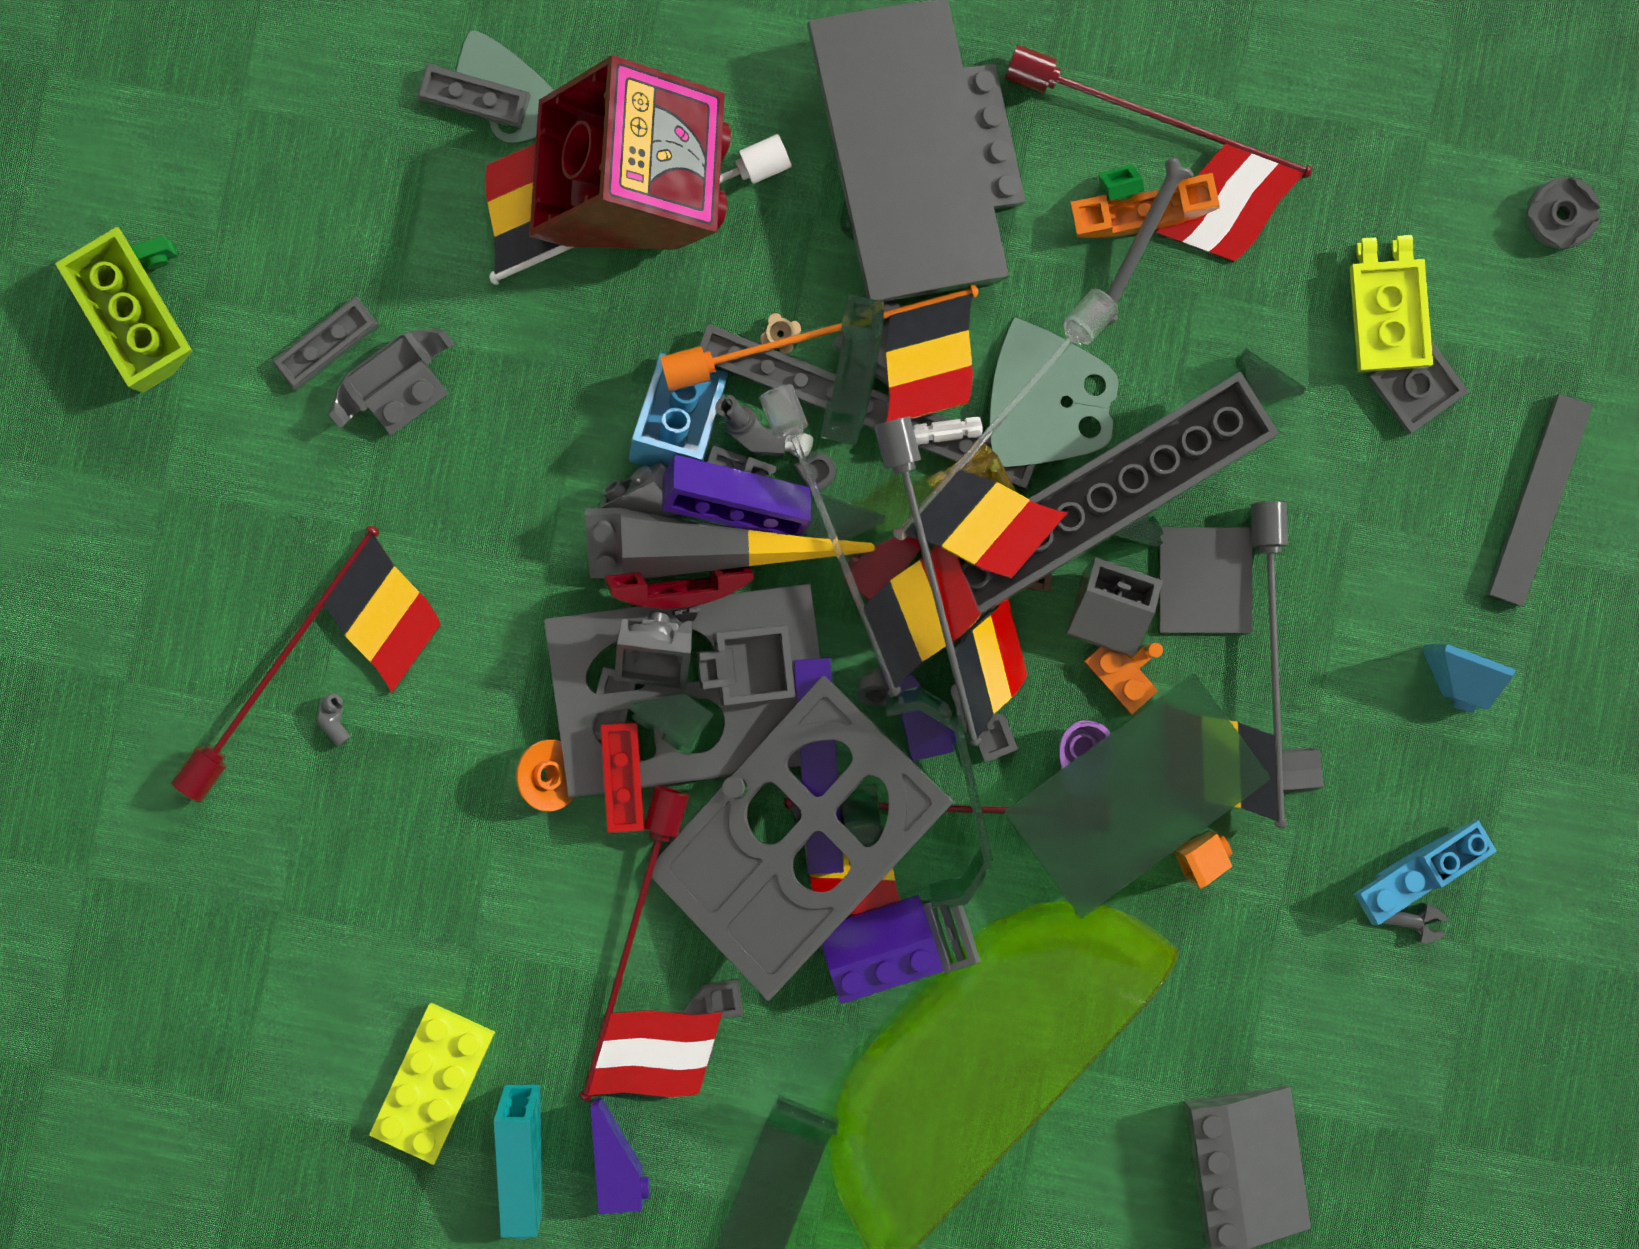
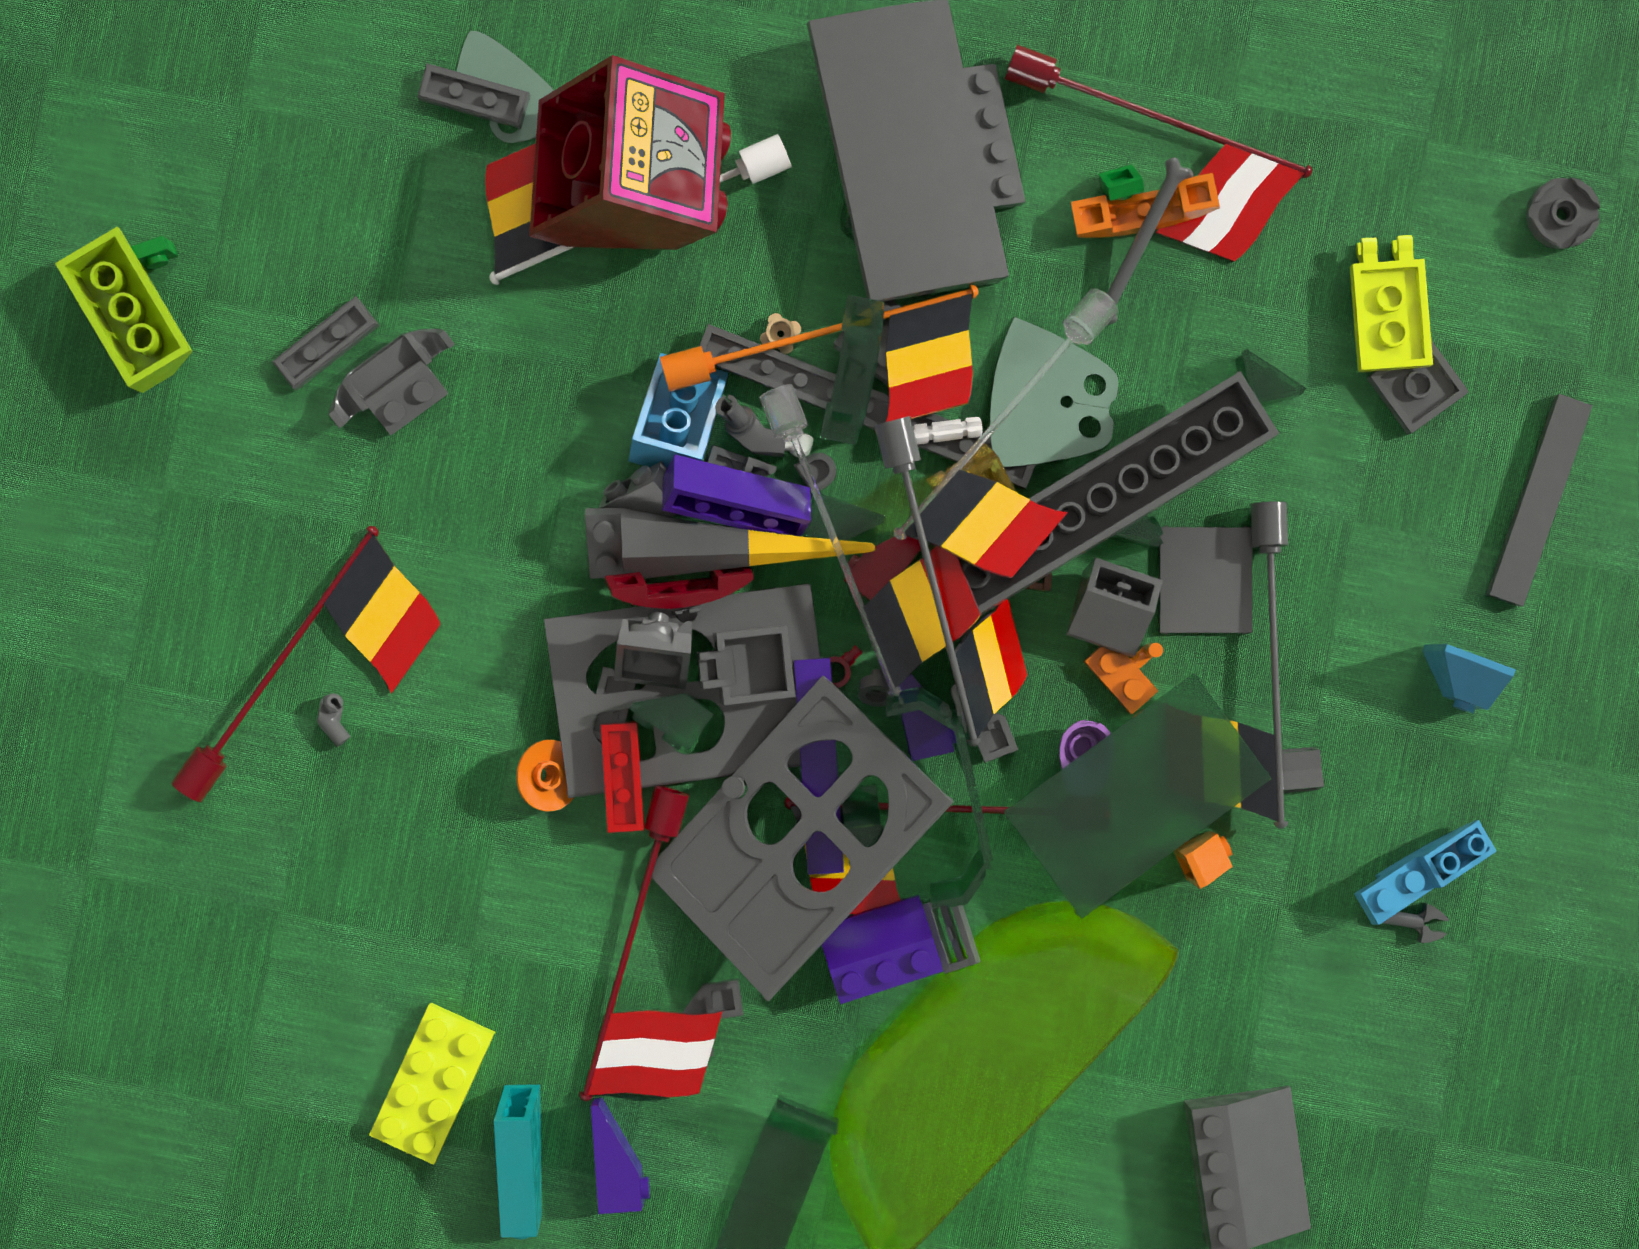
(847, 661): none -> dark red piece

